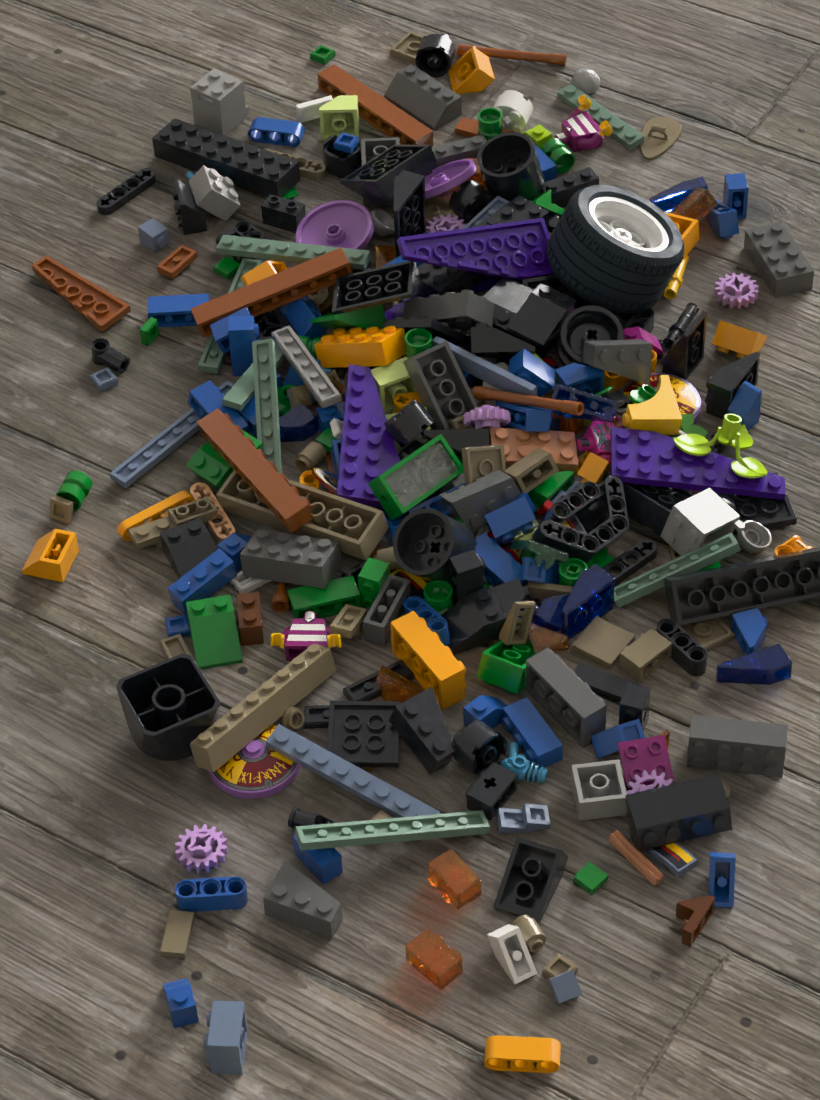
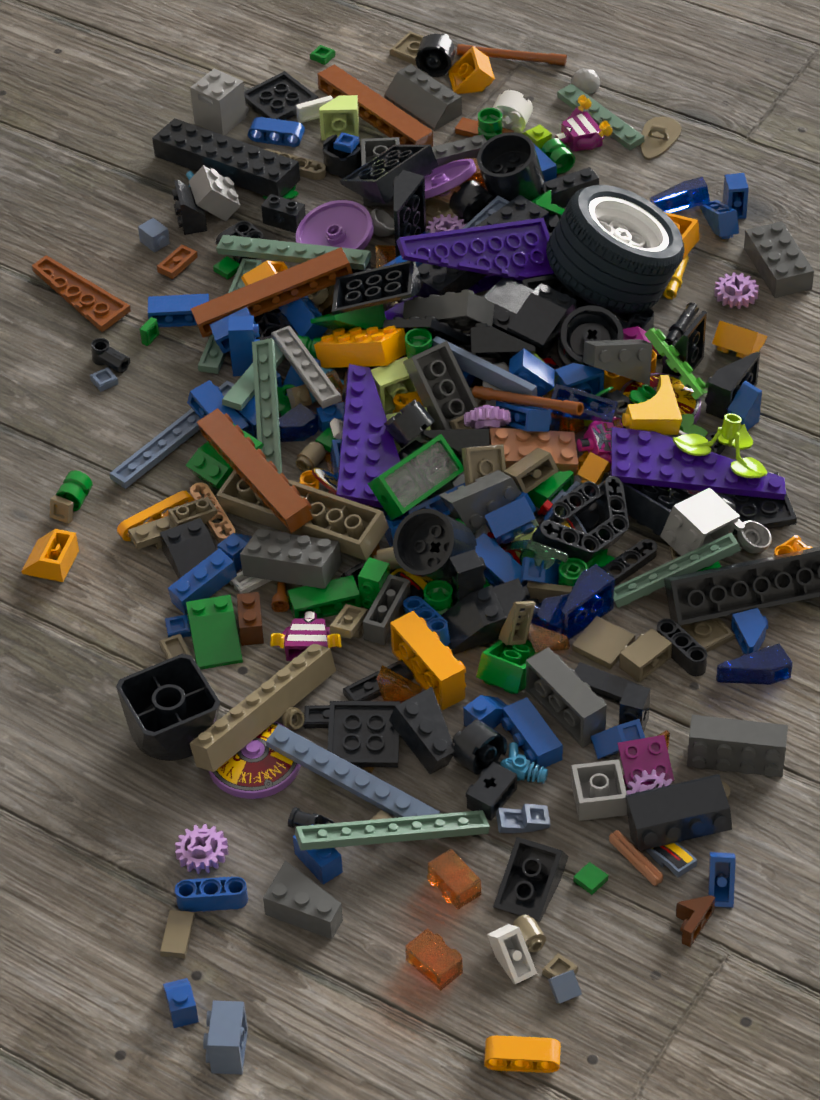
(110, 203): black beam -> none
(278, 96): none -> black plate
(657, 339): none -> bright green wing
(696, 204): clear orange brick -> none

